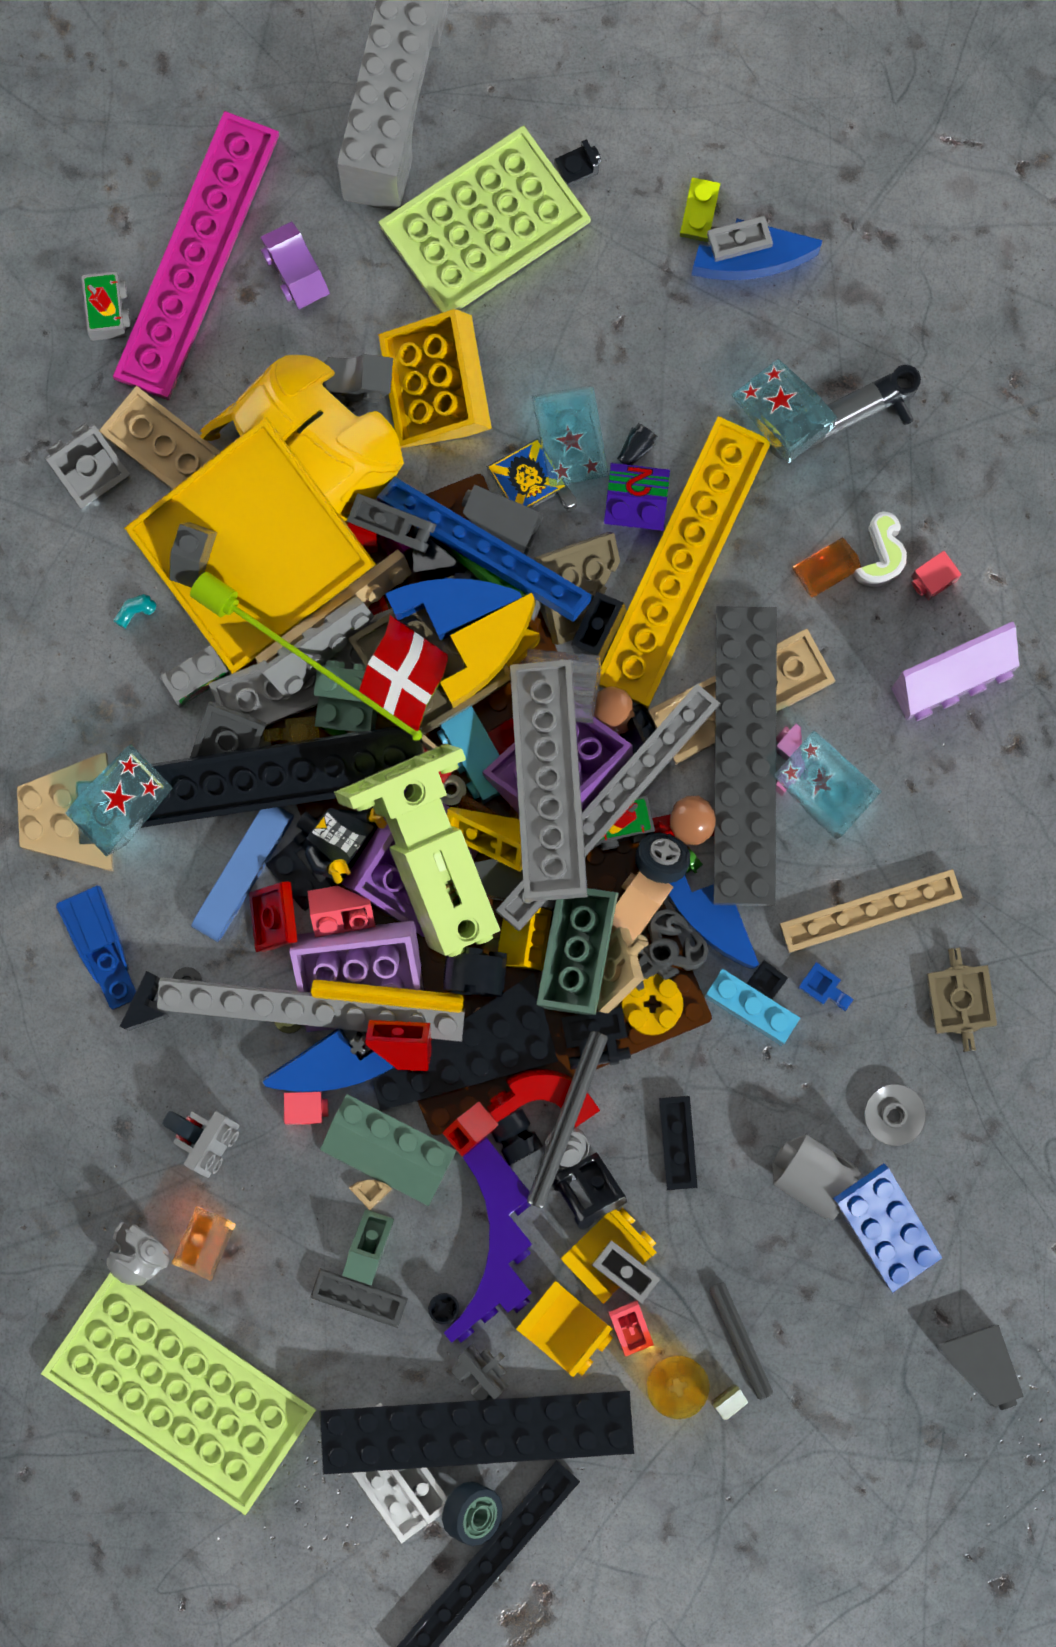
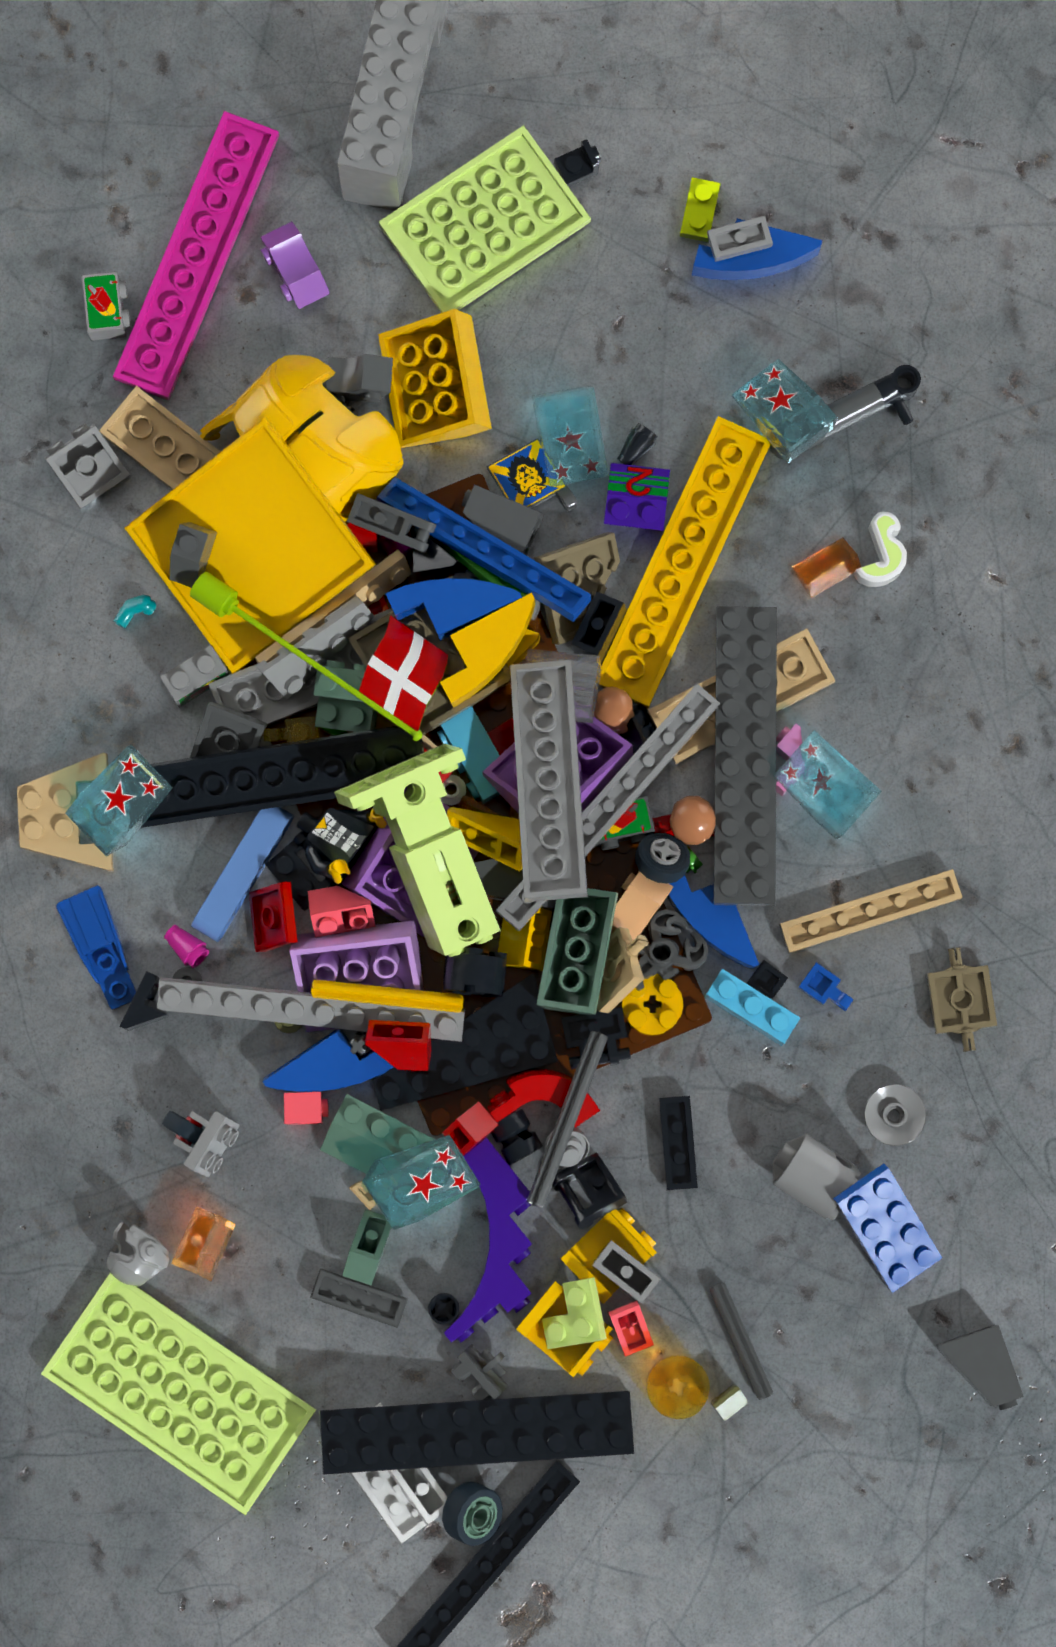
(186, 946): none -> dark pink cone
(419, 1181): none -> clear light blue slope
(584, 1317): none -> yellowish green plate
(935, 576): coral brick -> none
(957, 673): lavender slope -> none

